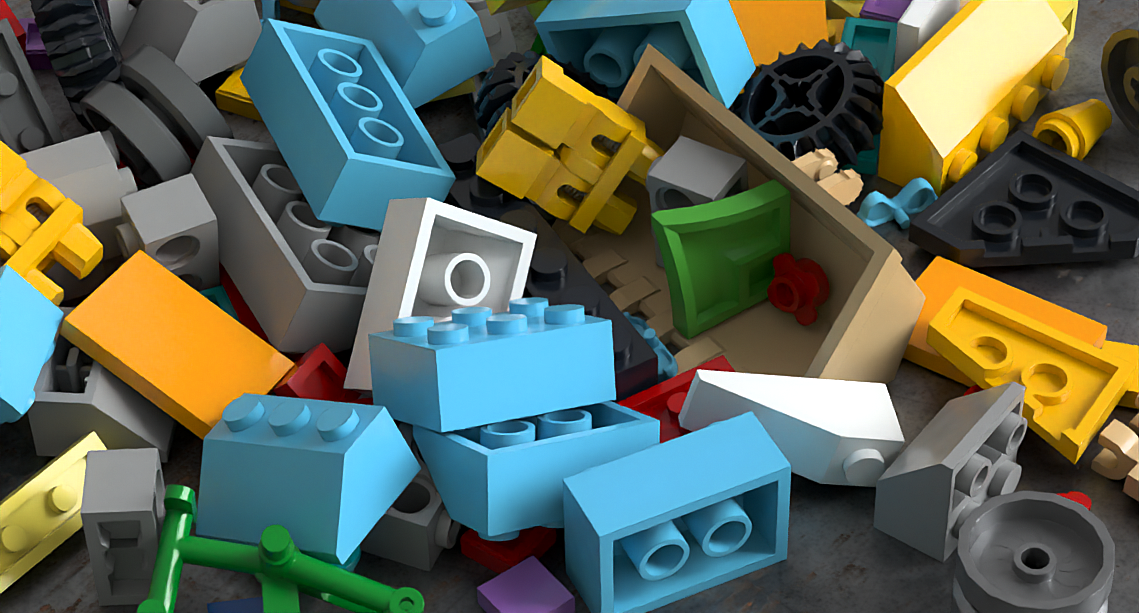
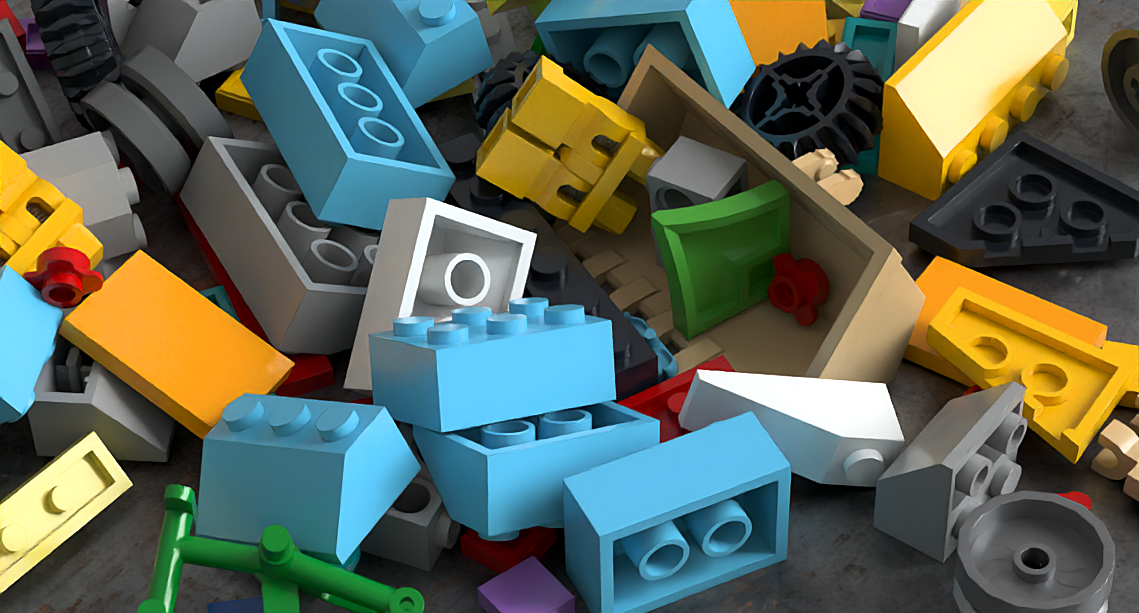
(63, 276): none -> red plate
(123, 521): light grey brick -> none
(174, 229): light grey brick -> none
(317, 377): red plate -> none
(910, 200): medium azure piece -> none
(1075, 127): yellow cone -> none

